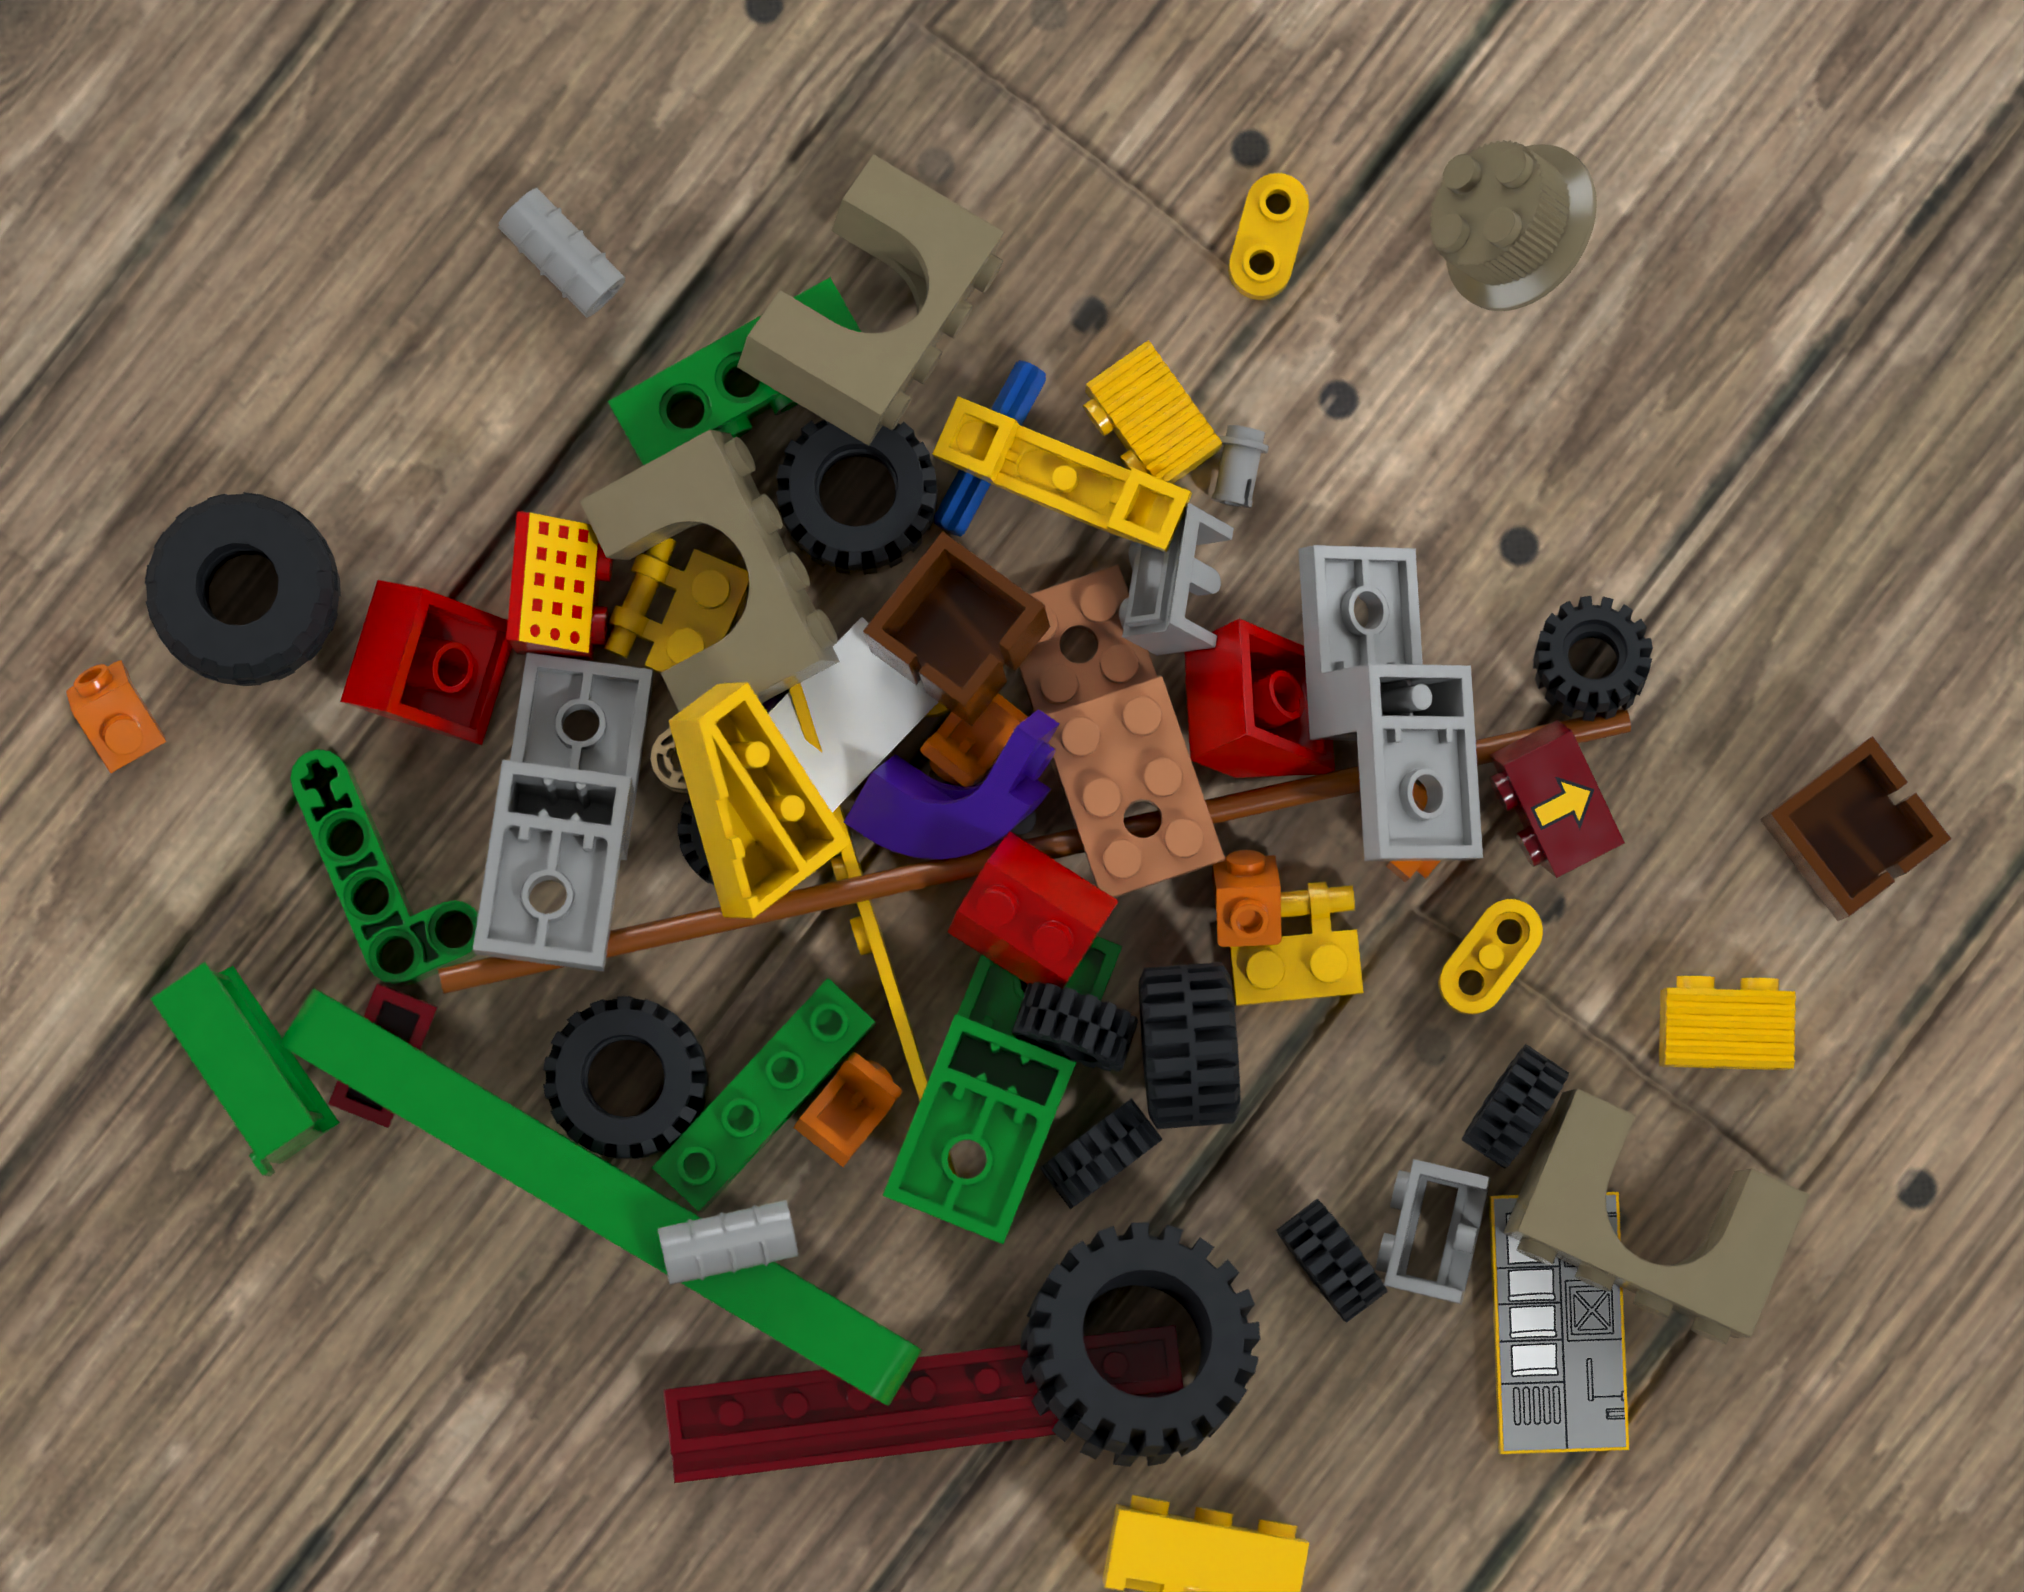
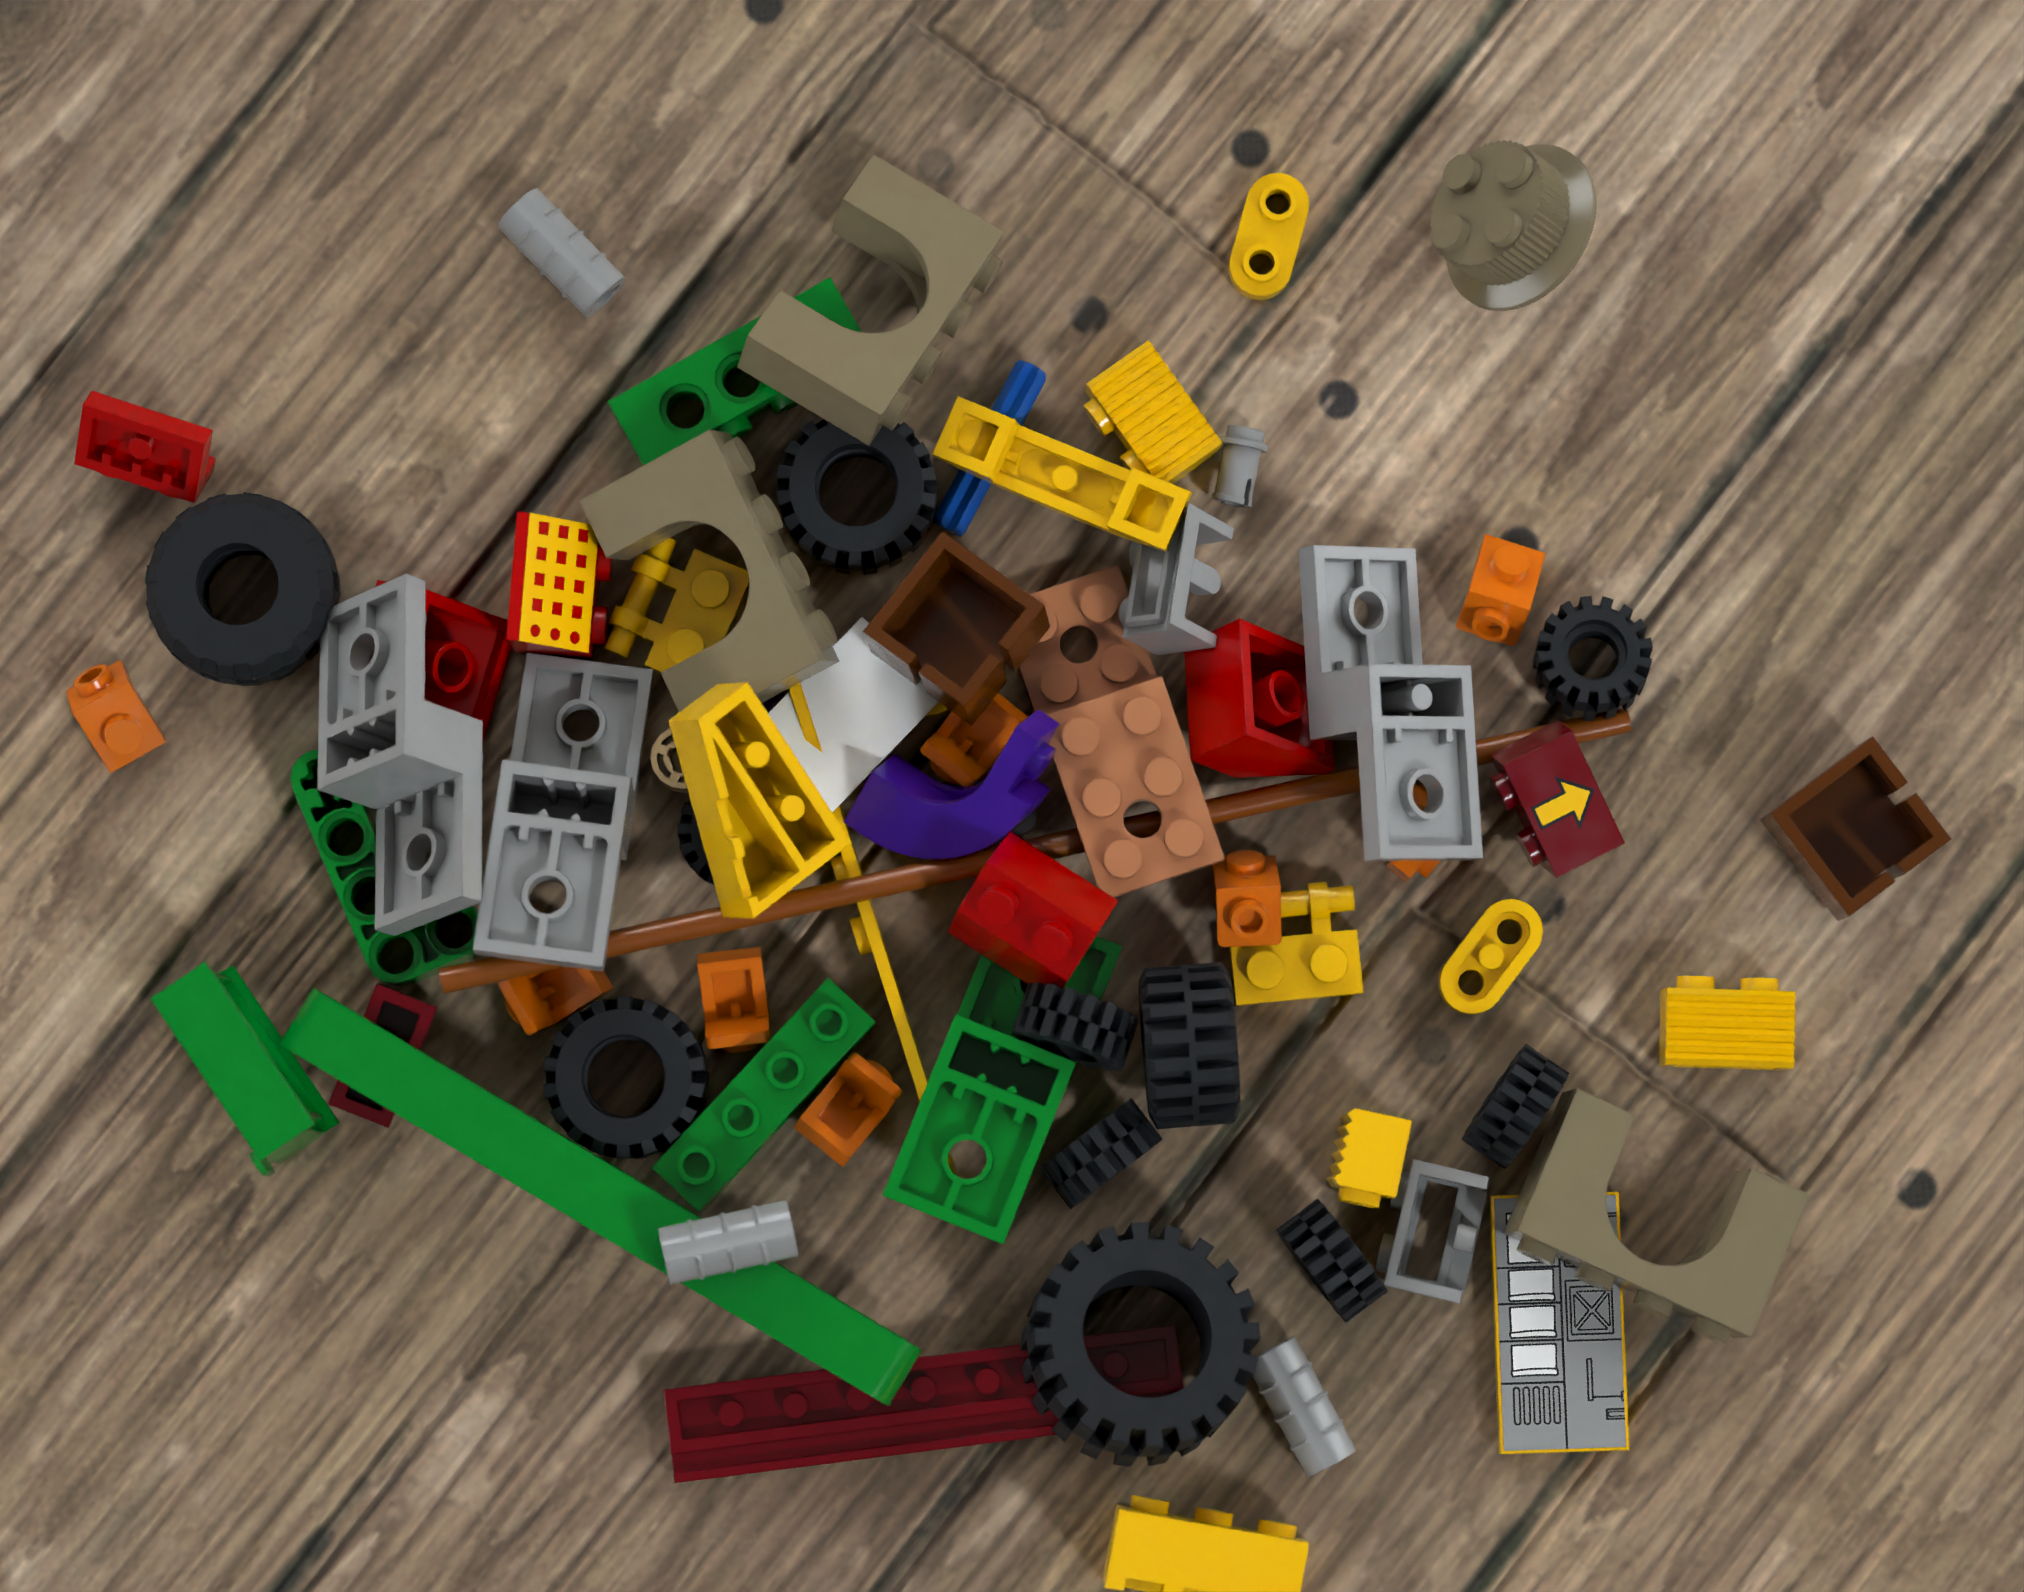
(144, 447): none -> red bracket
(401, 756): none -> light grey bracket
(552, 996): none -> orange bracket
(734, 999): none -> orange bracket
(1302, 1407): none -> light grey axle
(1369, 1157): none -> yellow brick
(1500, 590): none -> orange bracket

